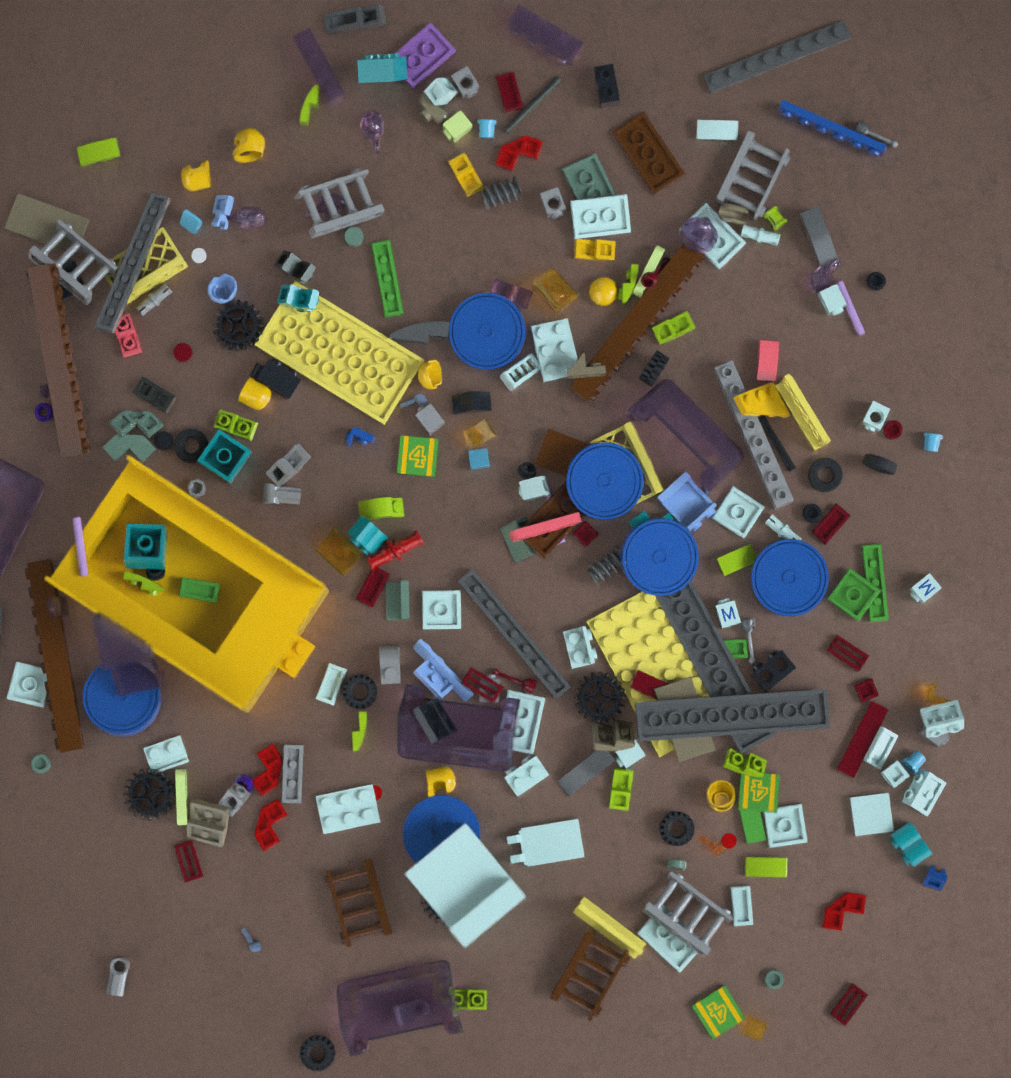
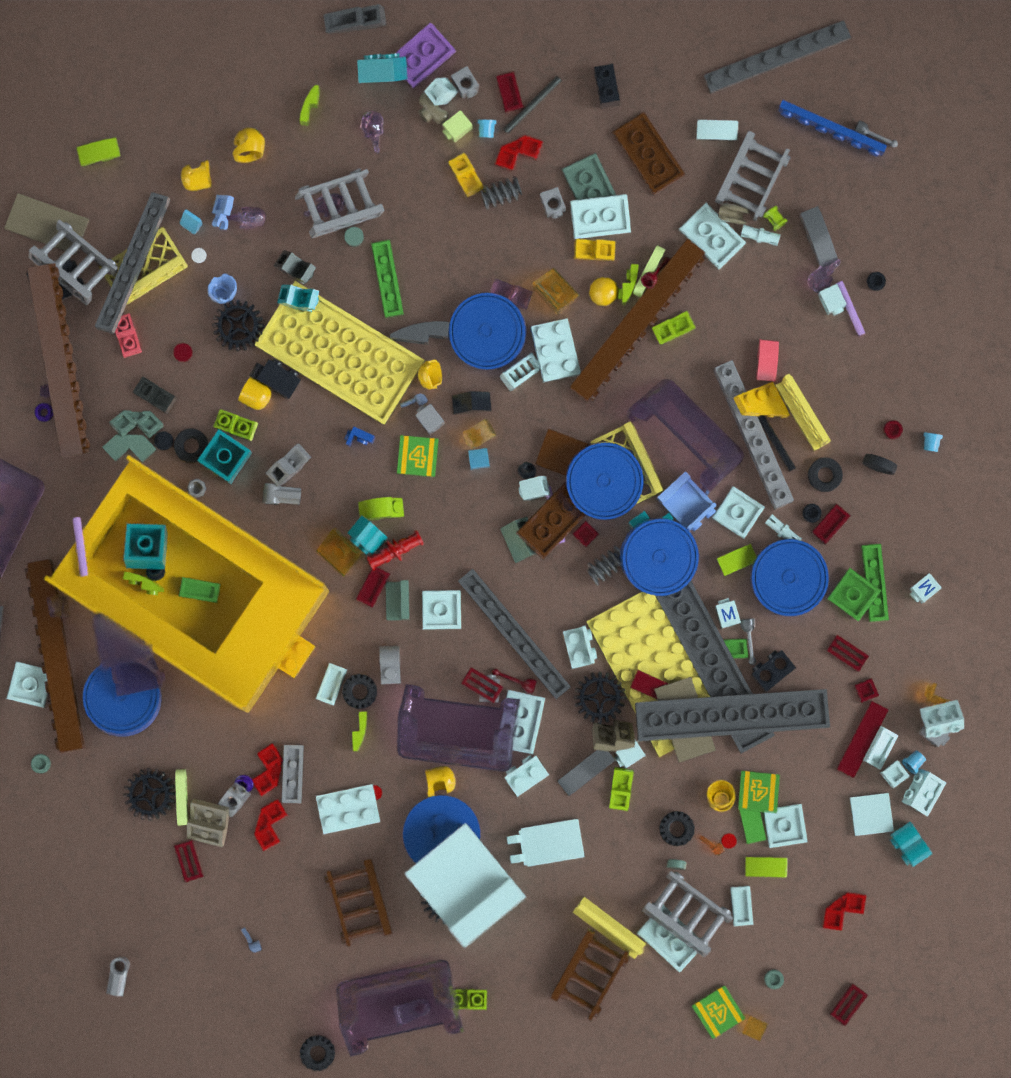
(154, 299): light grey pin -> none
(166, 754): light aqua plate -> none
(319, 67): clear purple brick -> none
(435, 720): black slope -> none
(438, 675): light blue bracket -> none
(544, 35): clear purple brick -> none
(545, 527): coral beam -> none
(580, 370): dark tan slope -> none
(654, 368): black tyre -> none
(699, 234): clear purple tile -> none
(745, 764): lime slope -> none
(878, 409): light aqua brick -> none
(935, 879): blue tile -> none

